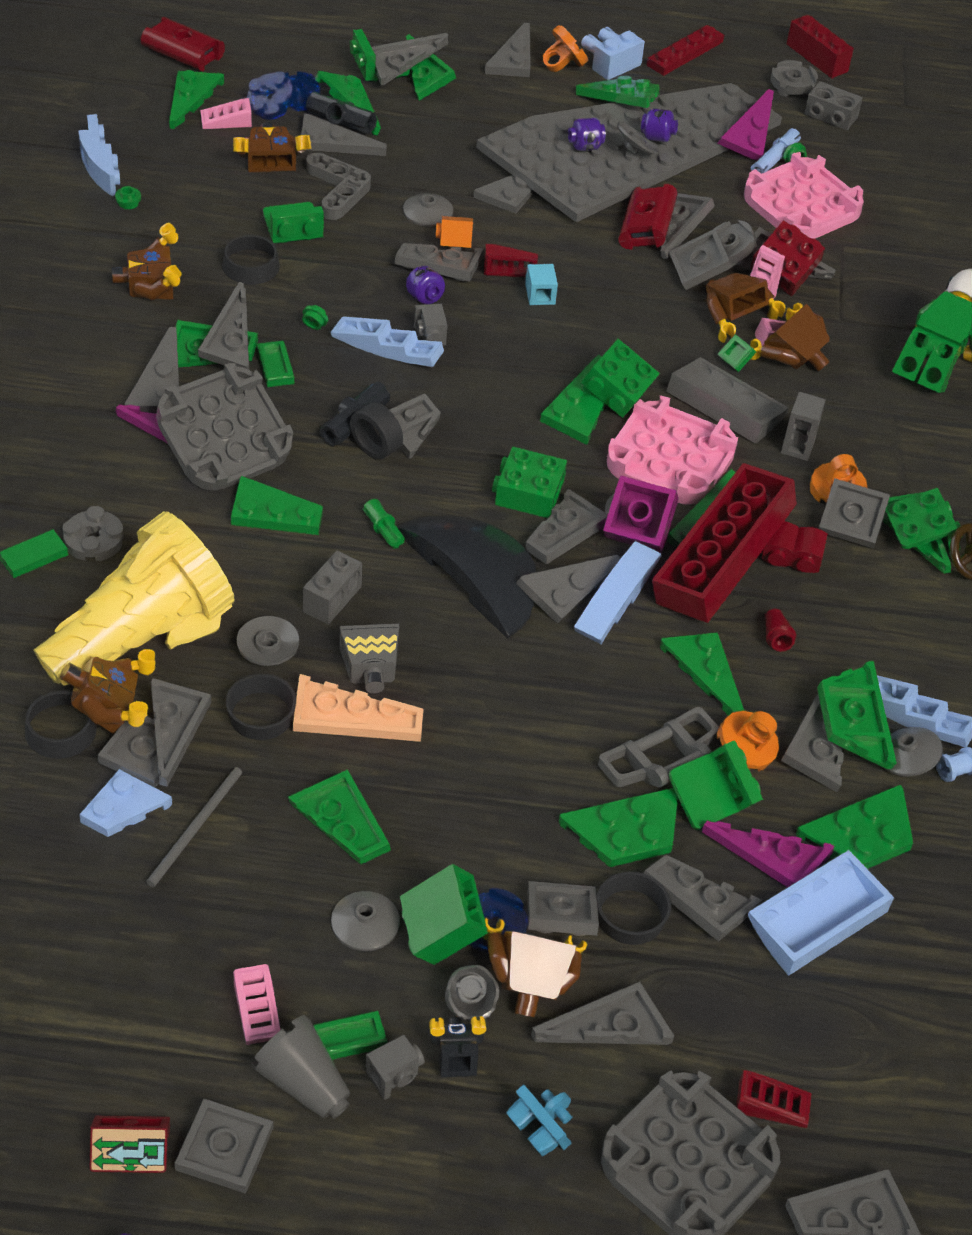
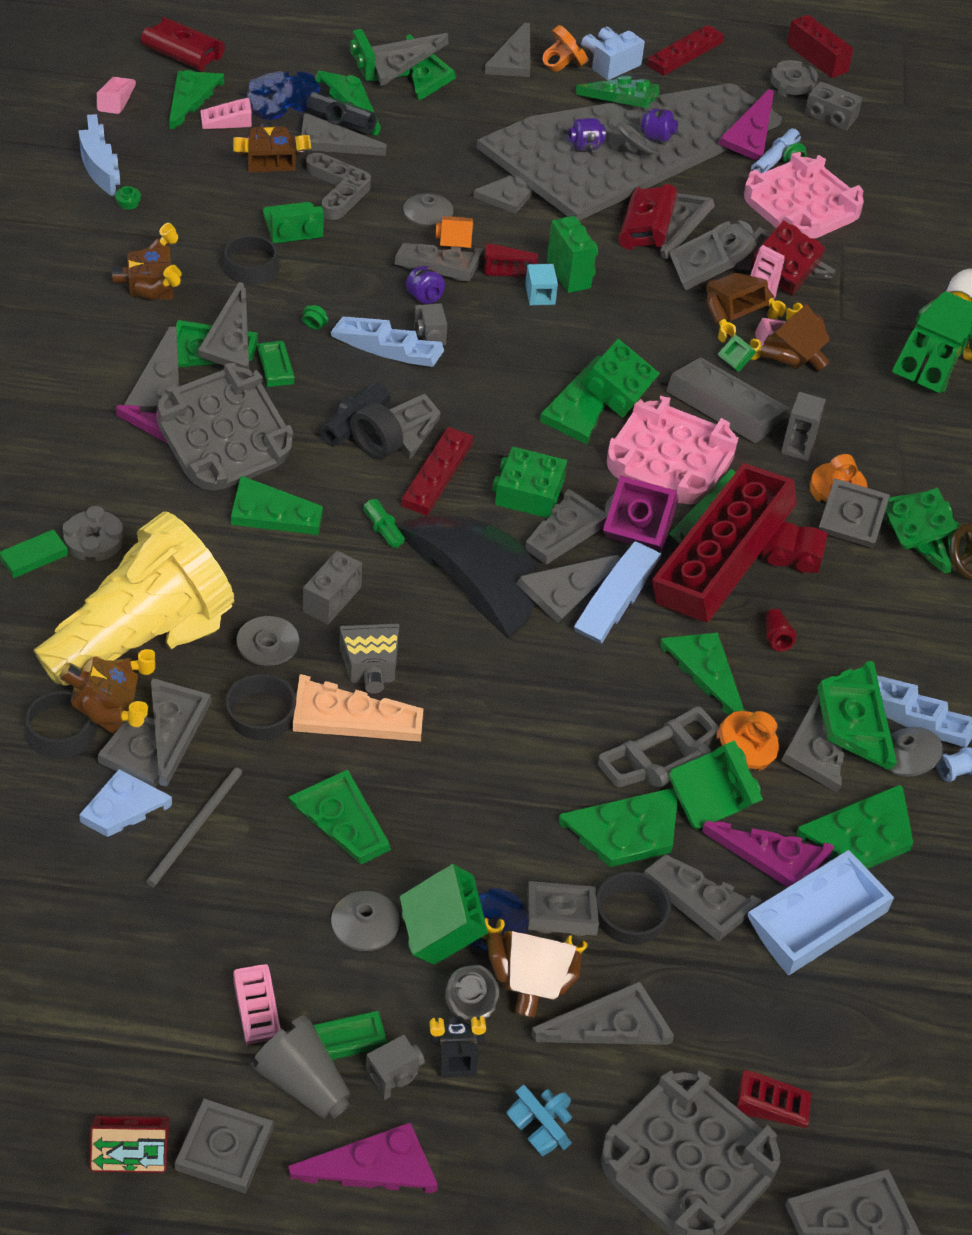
(115, 94): none -> bright pink slope
(380, 1160): none -> magenta wing
(437, 471): none -> dark red plate
(572, 254): none -> green brick

